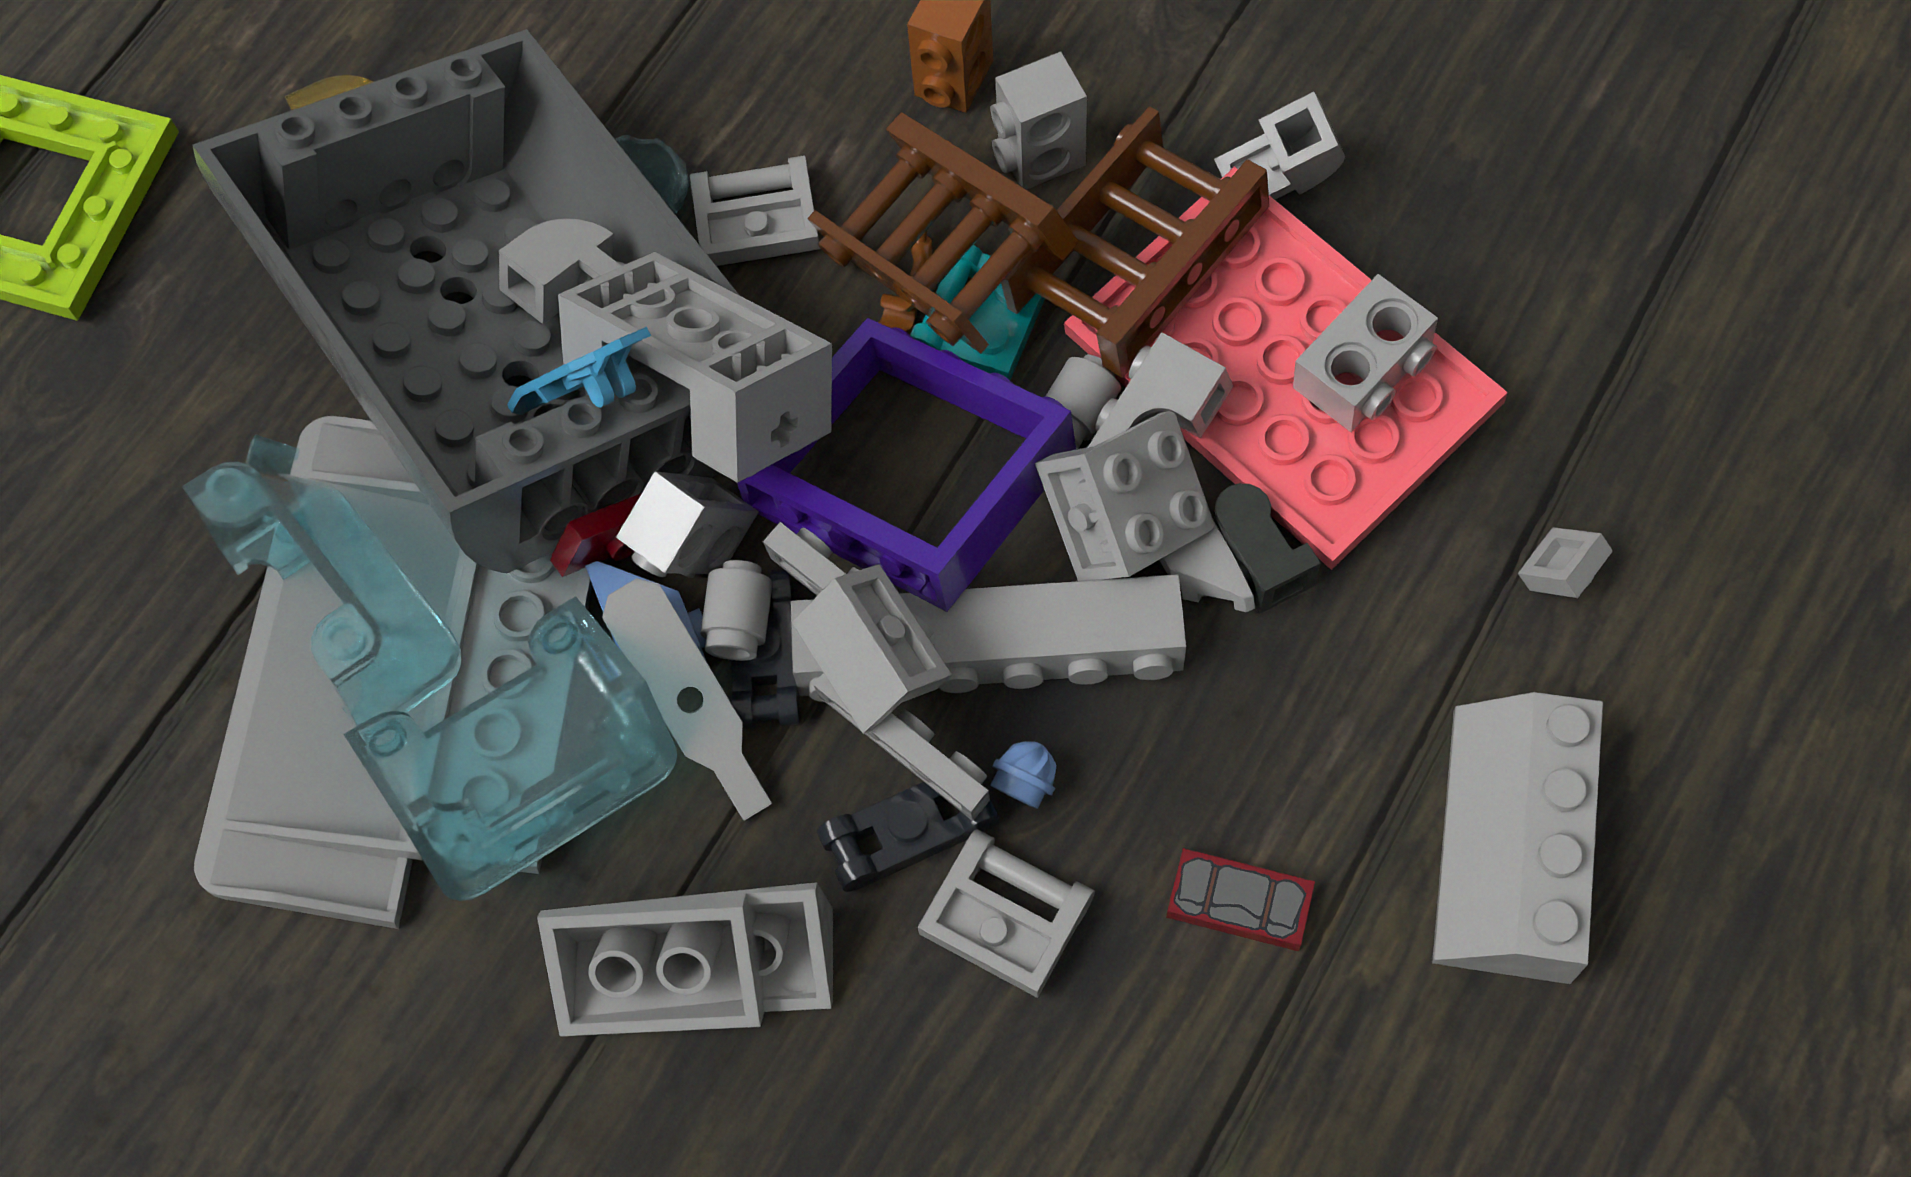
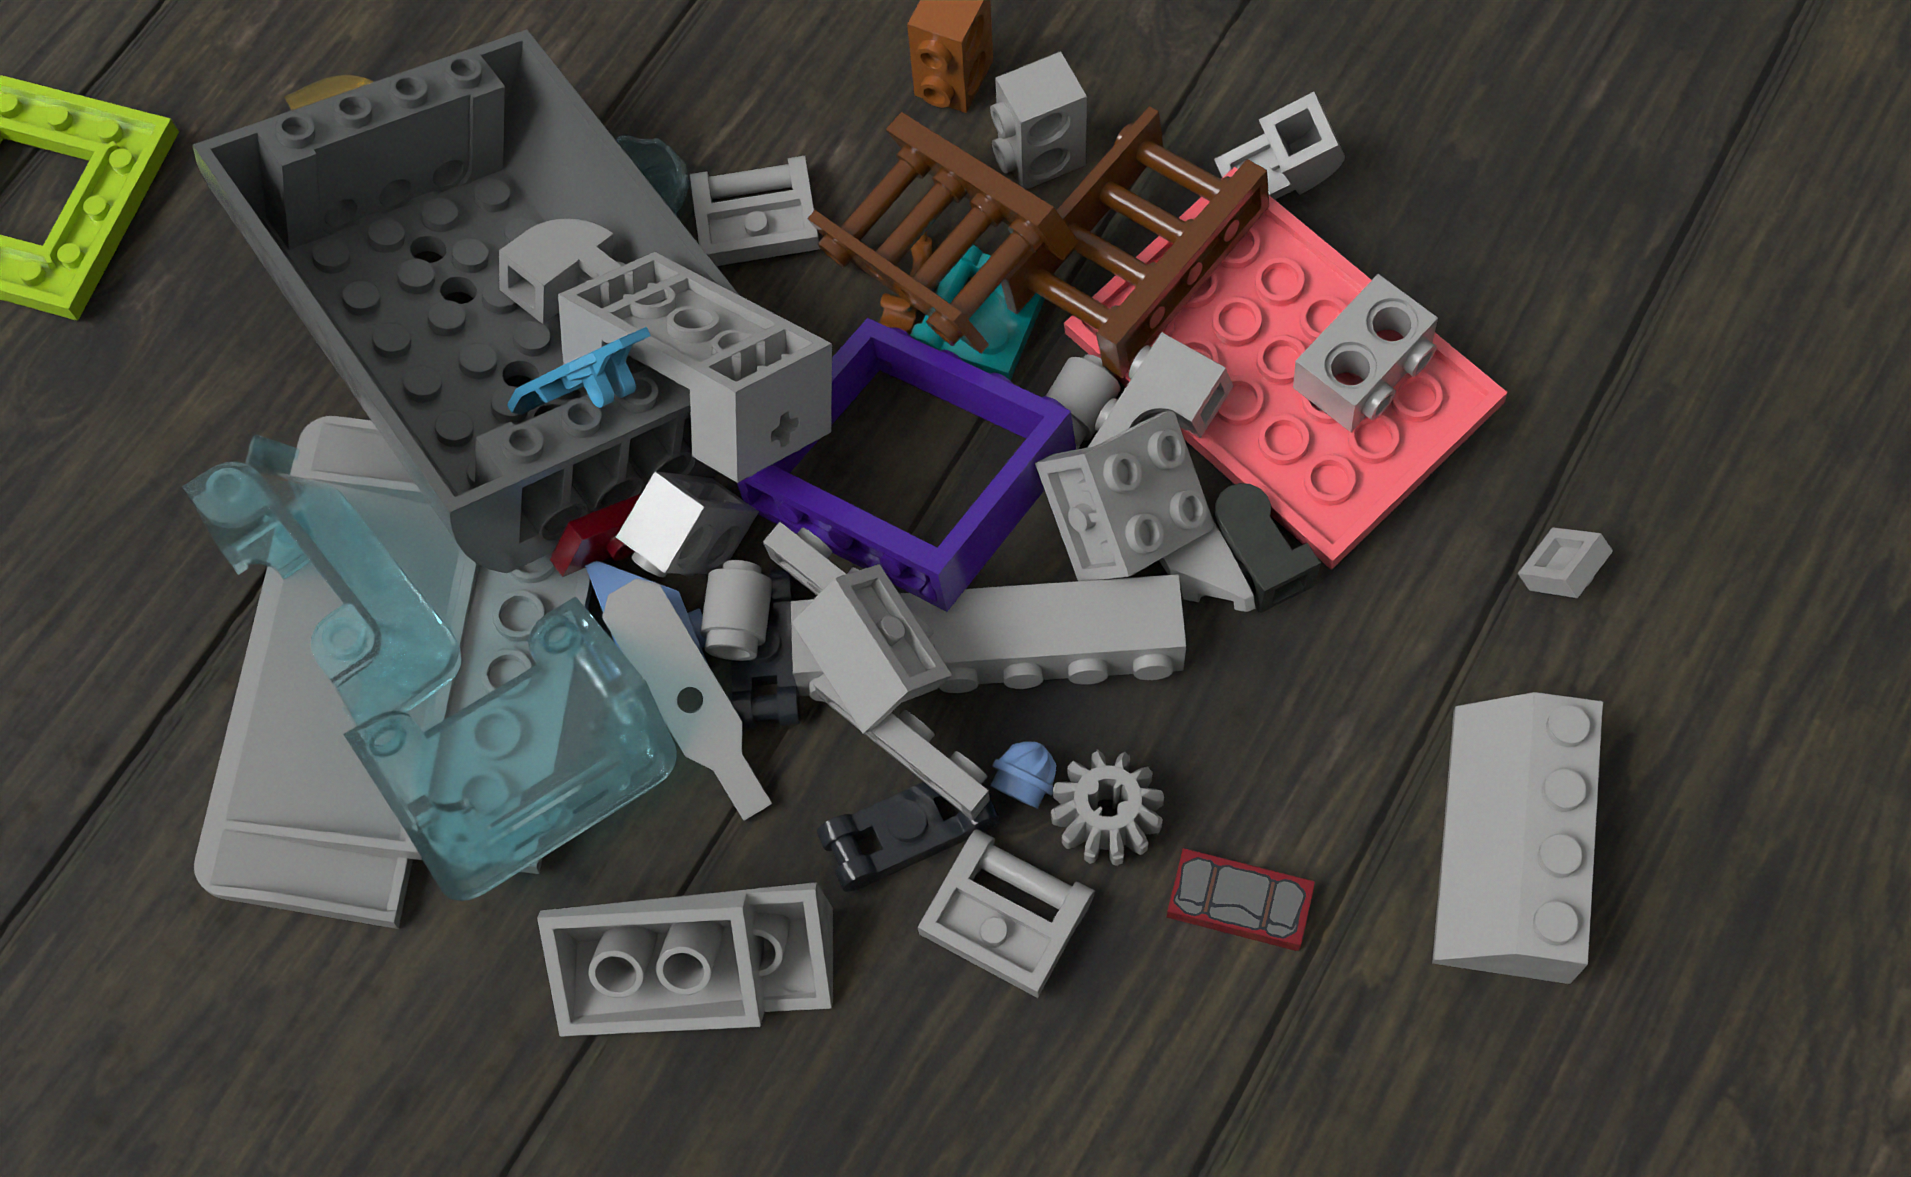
(1084, 819): none -> light grey gear

